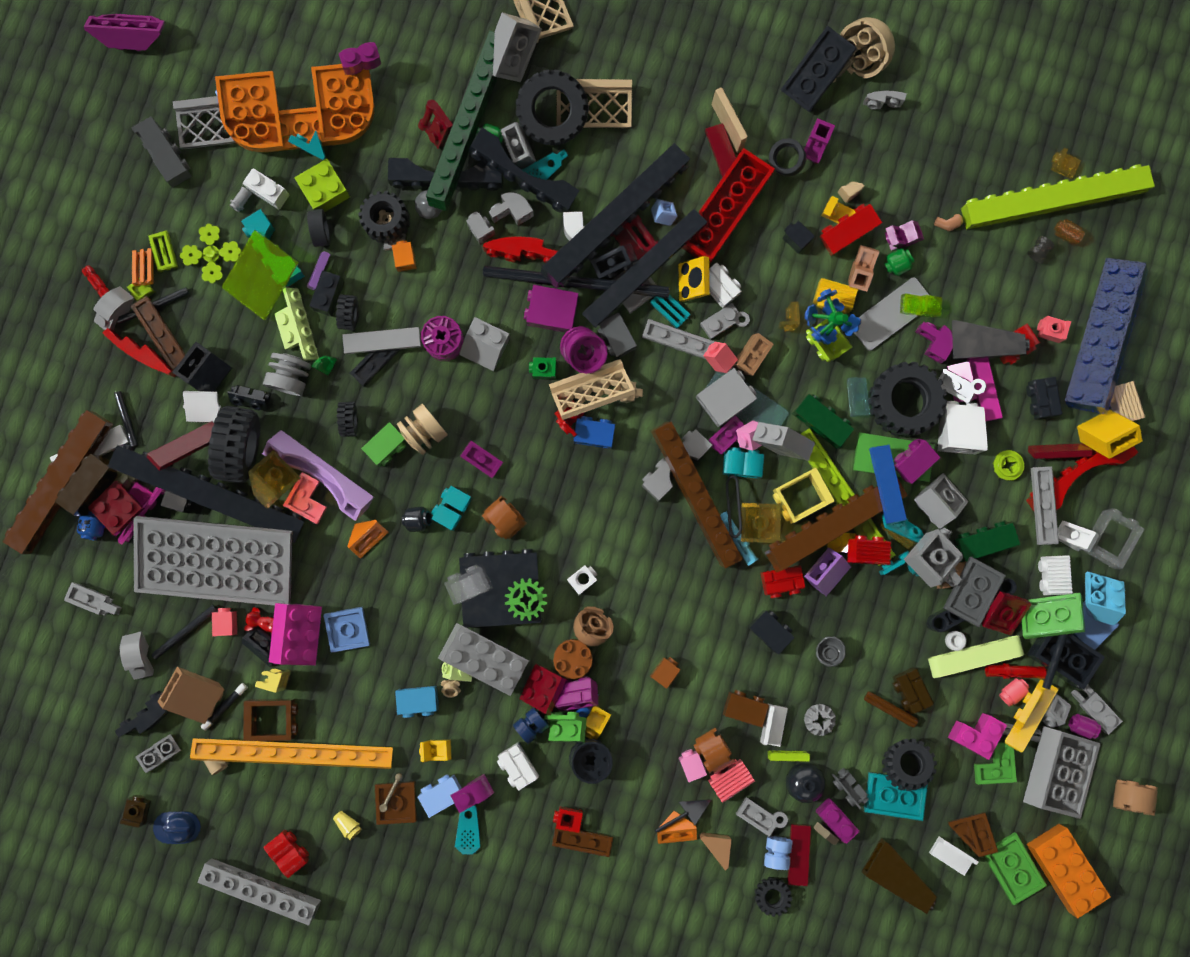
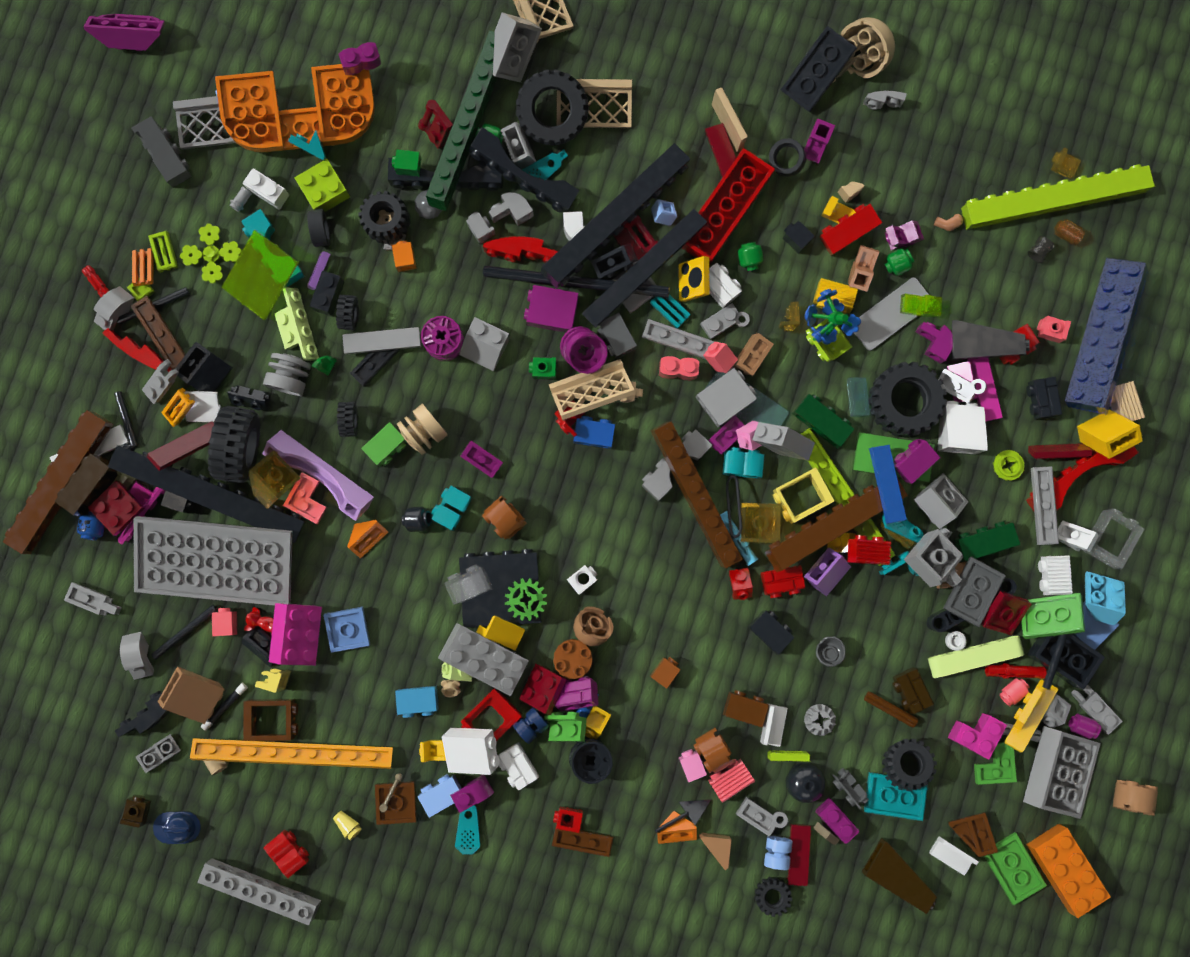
(160, 382): none -> light grey hinge
(185, 400): none -> light orange tile
(407, 162): none -> green brick
(470, 751): none -> white brick
(501, 705): none -> red window
(502, 632): none -> yellow panel
(672, 367): none -> coral brick
(741, 583): none -> red bracket
(750, 256): none -> green head

